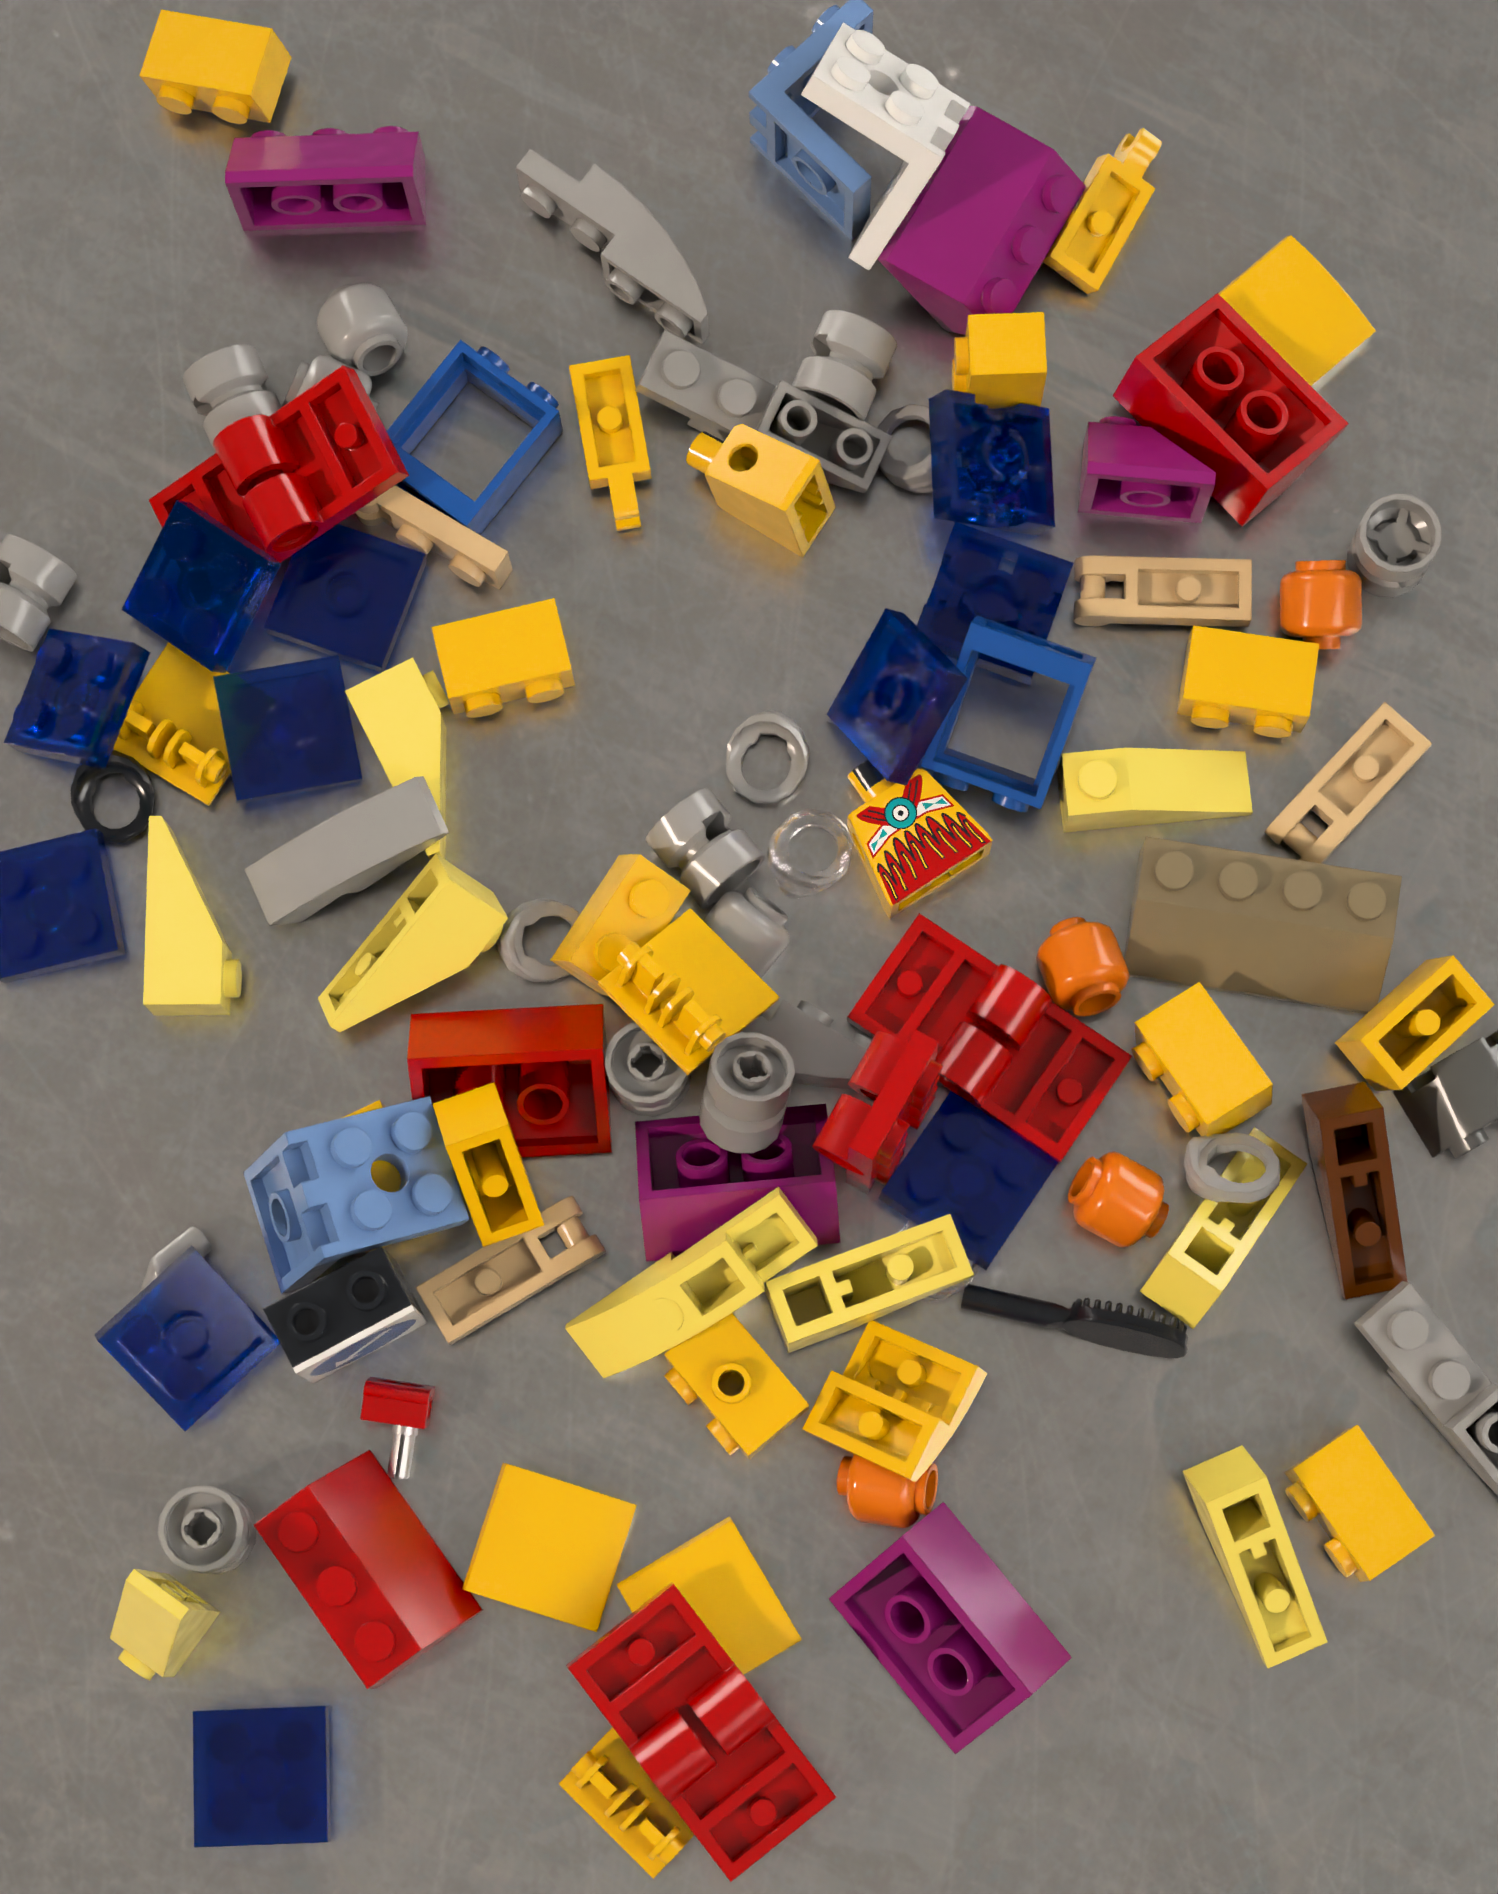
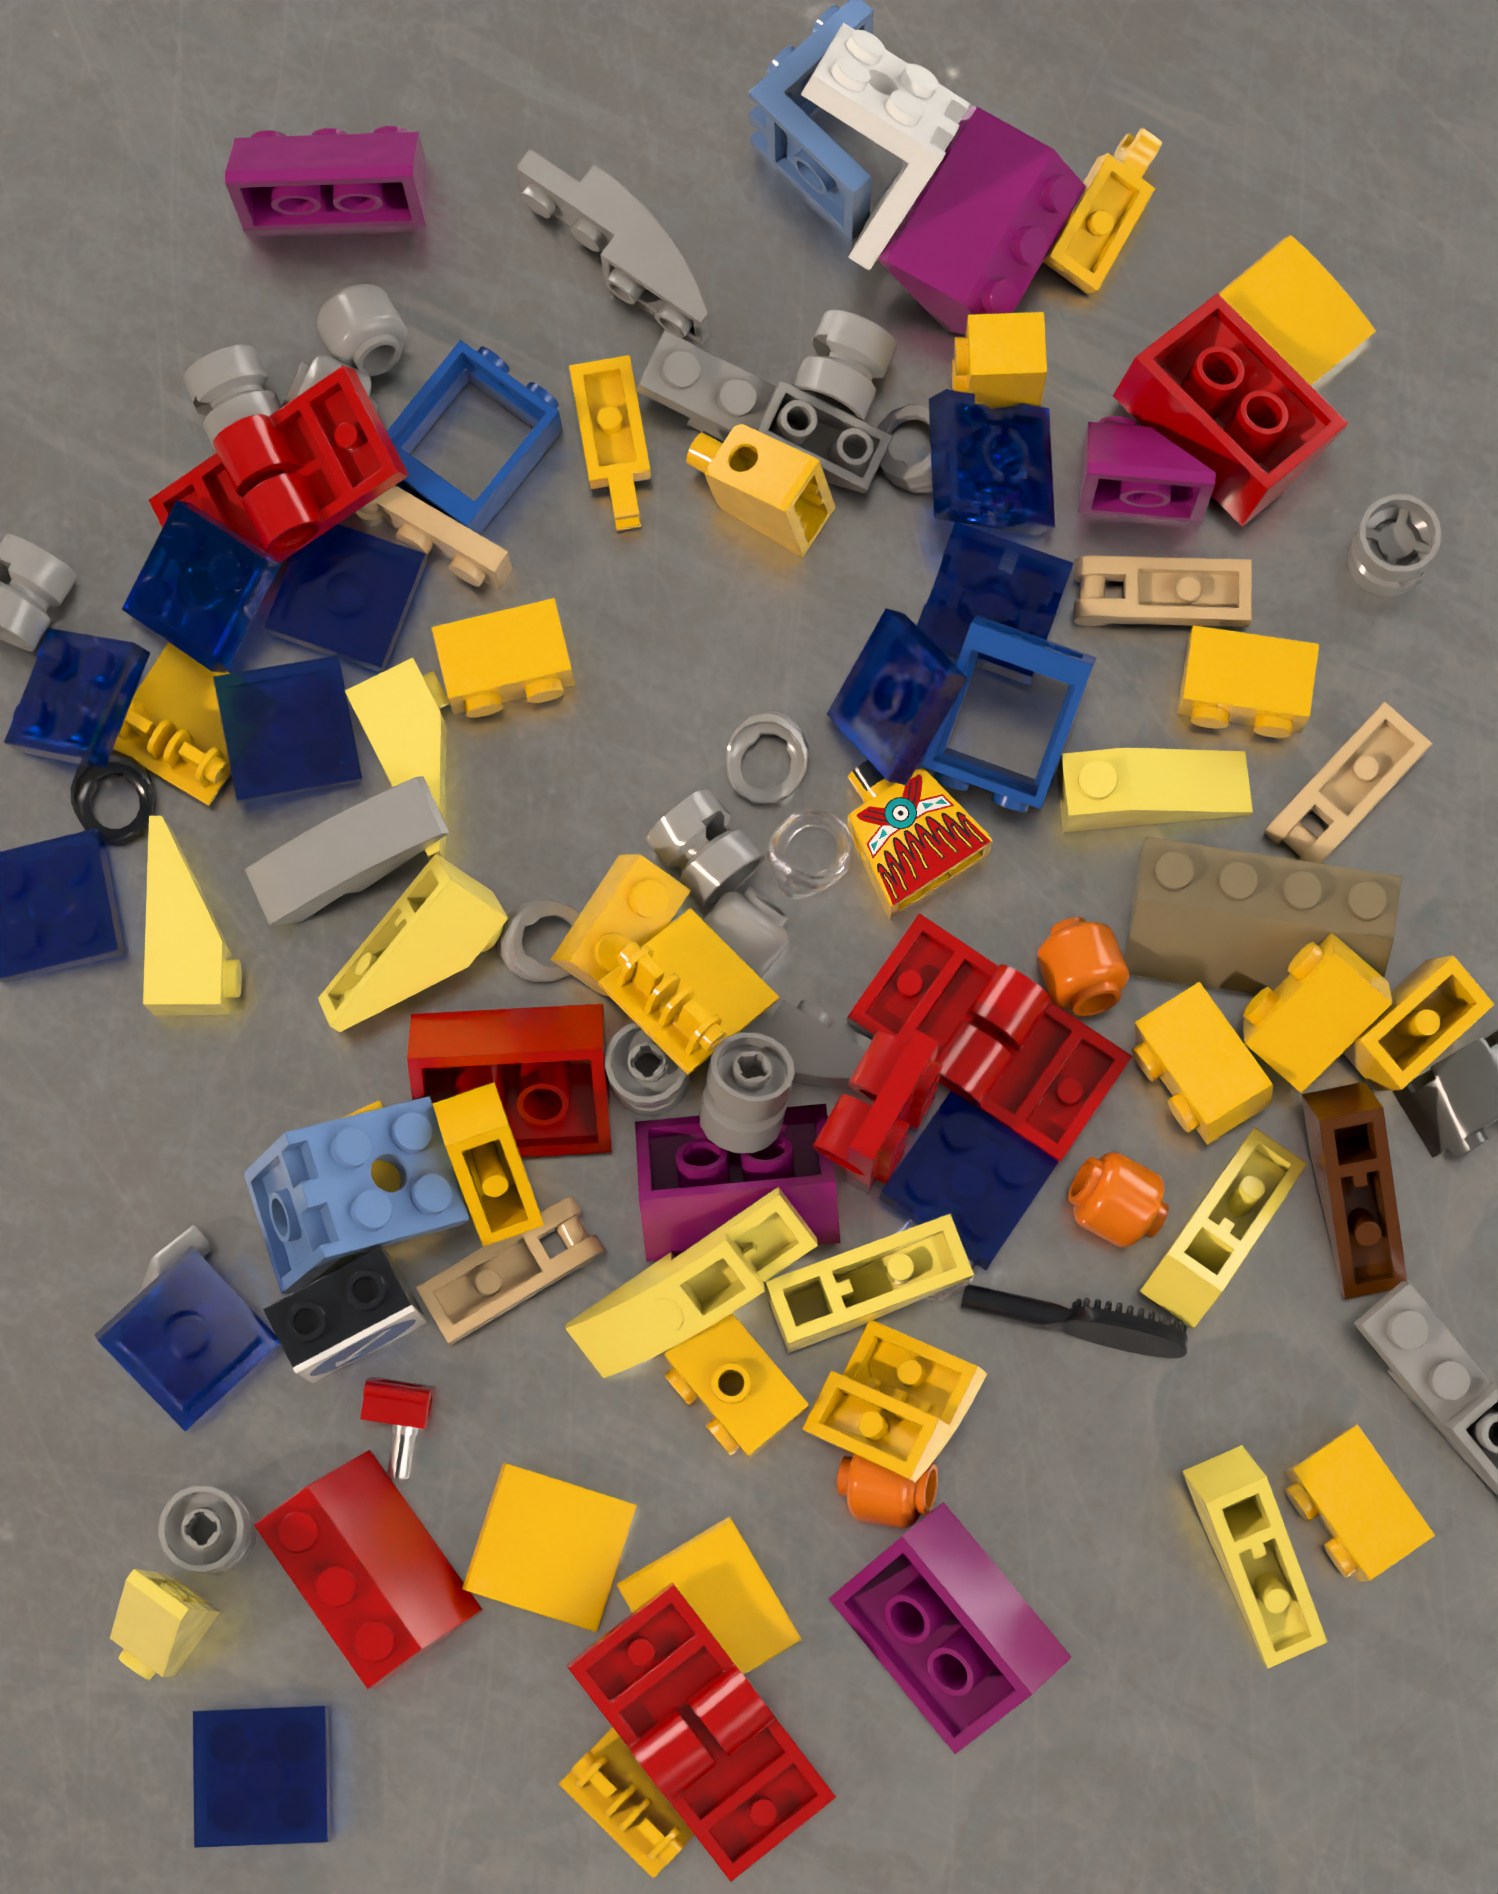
(215, 67): yellow brick -> none
(1207, 1182): light grey piece -> none
(1315, 1011): none -> yellow brick
(1321, 602): orange head -> none

